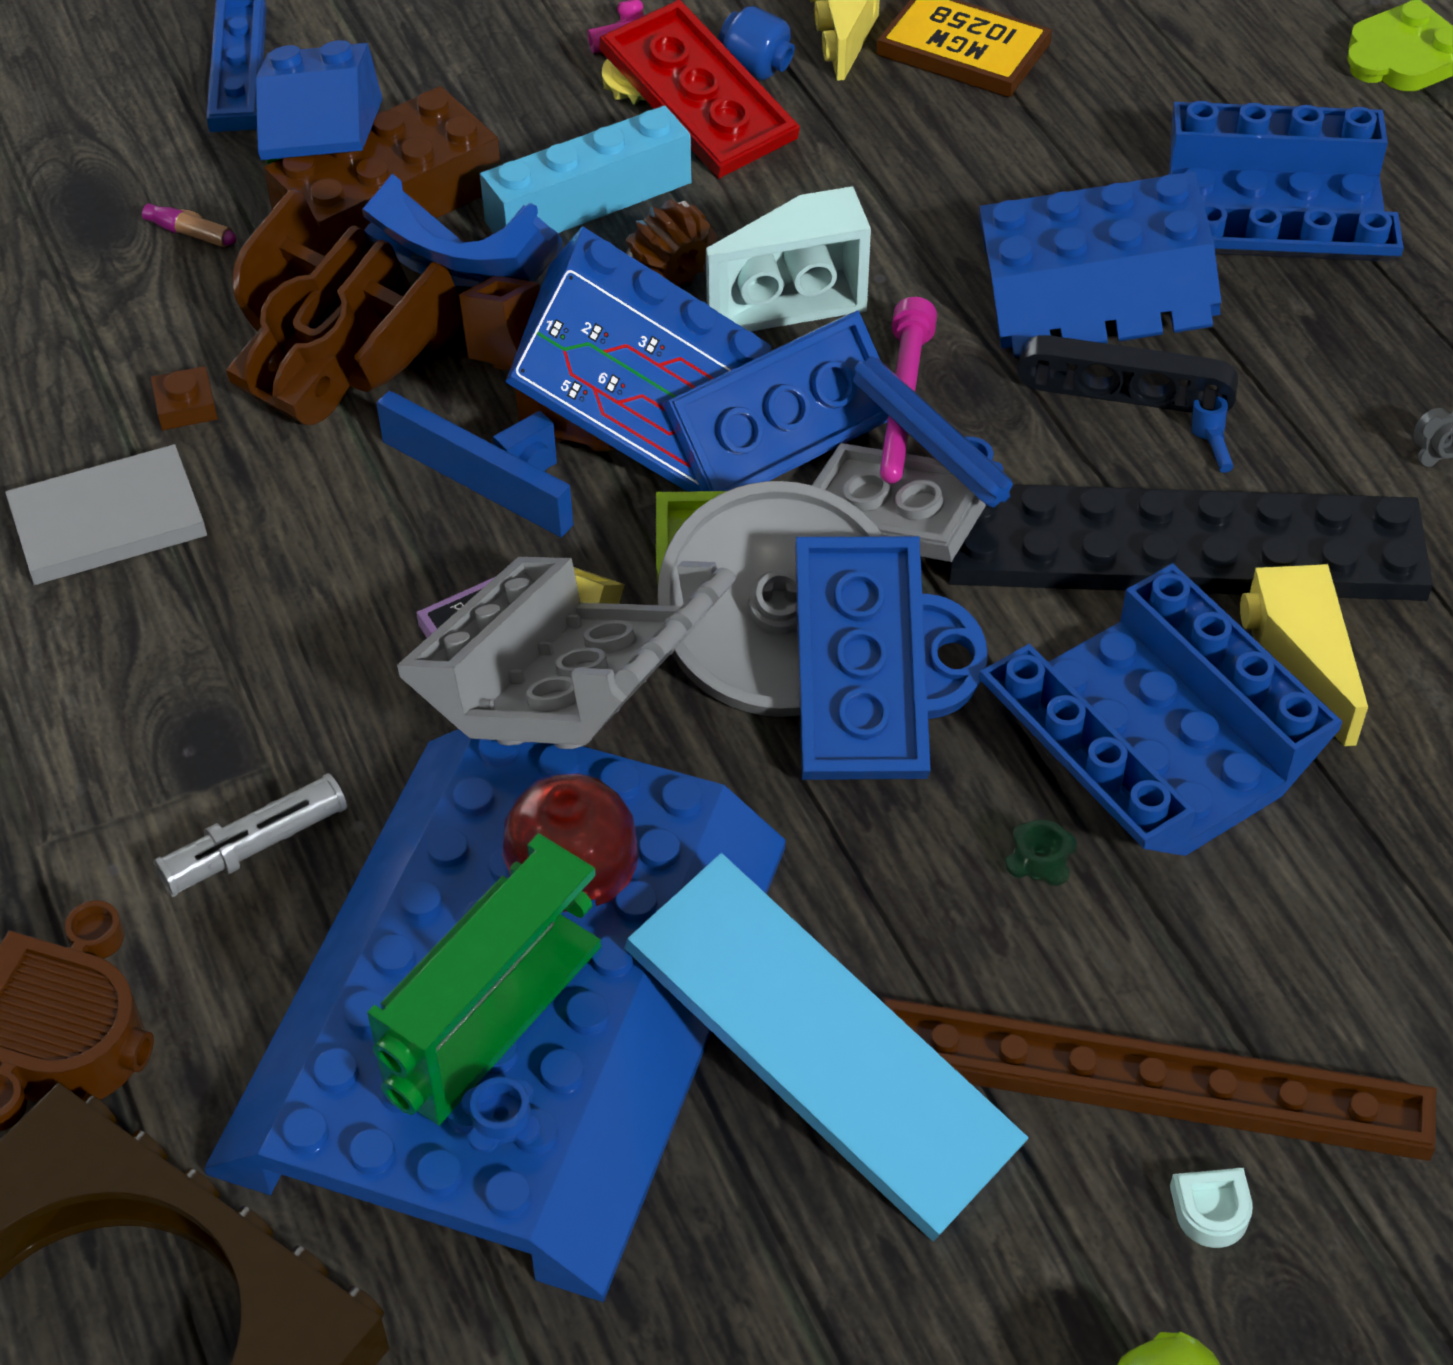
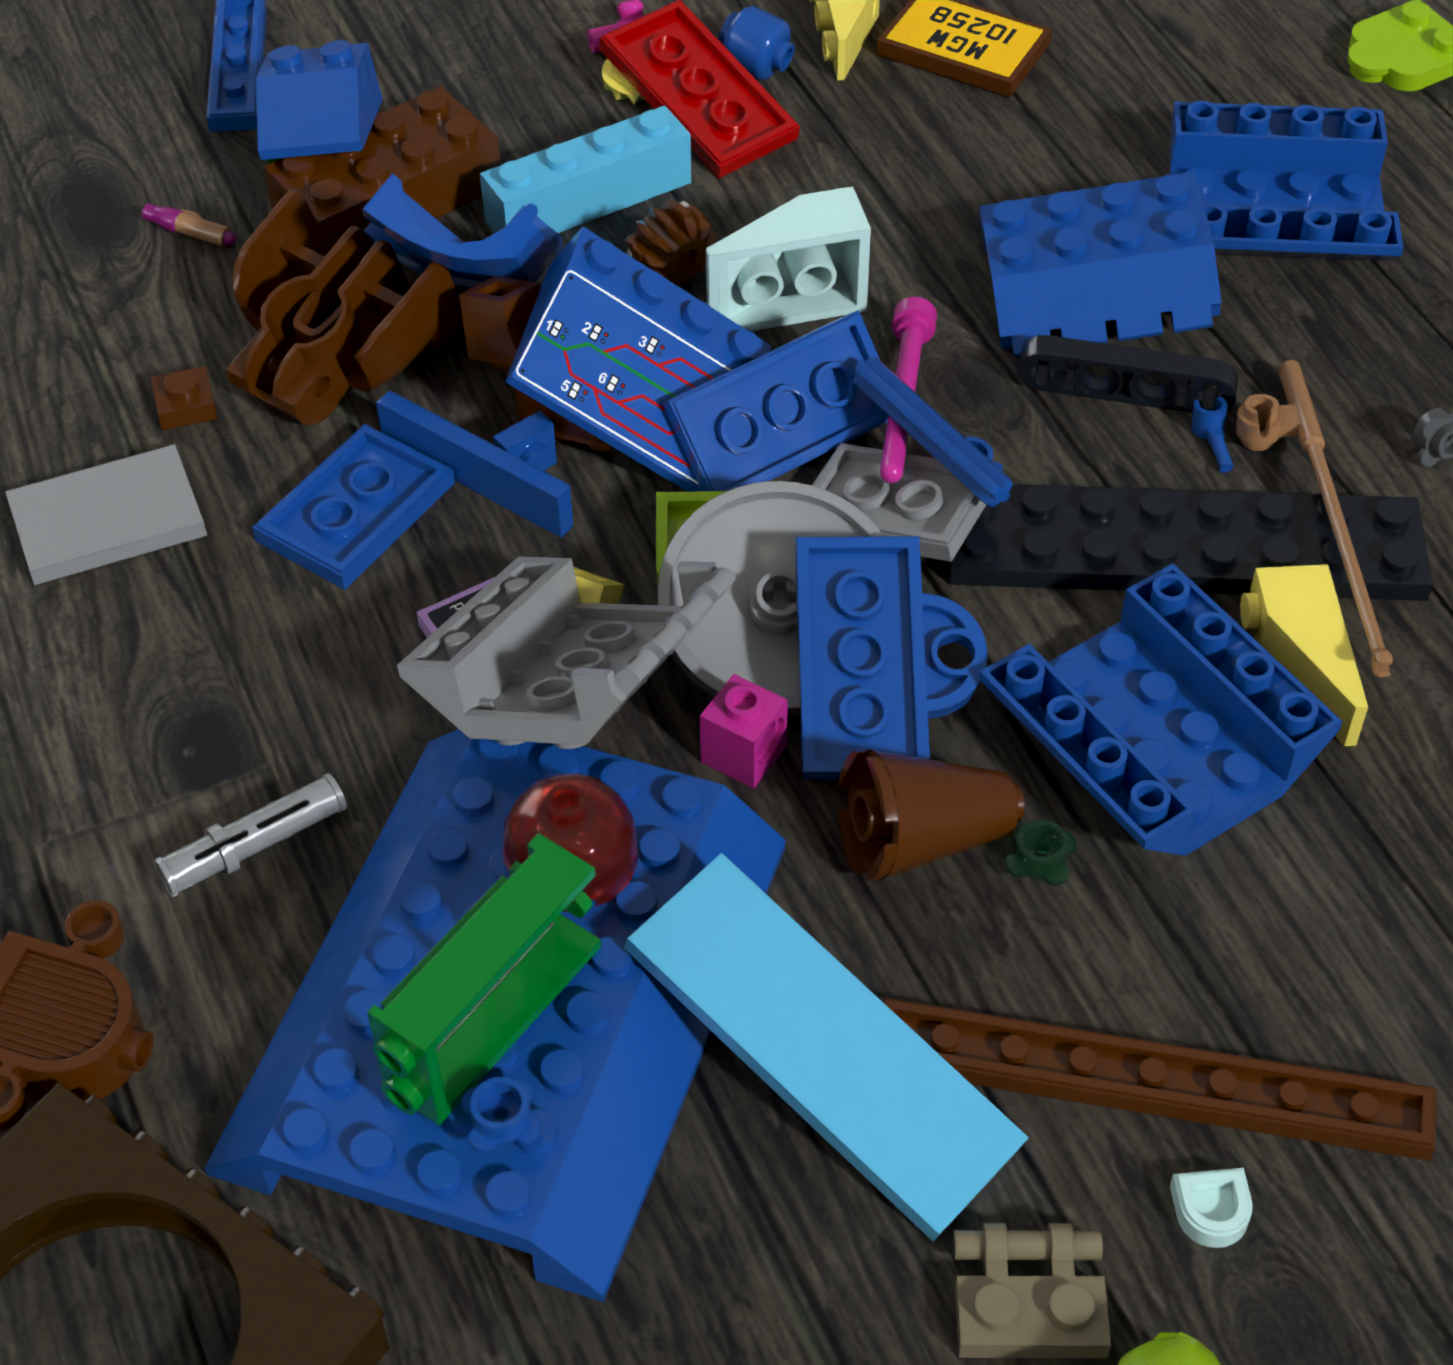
(353, 506): none -> blue tile
(743, 730): none -> dark pink brick
(920, 811): none -> reddish brown cone
(1030, 1314): none -> dark tan plate
(1263, 423): none -> medium nougat piece

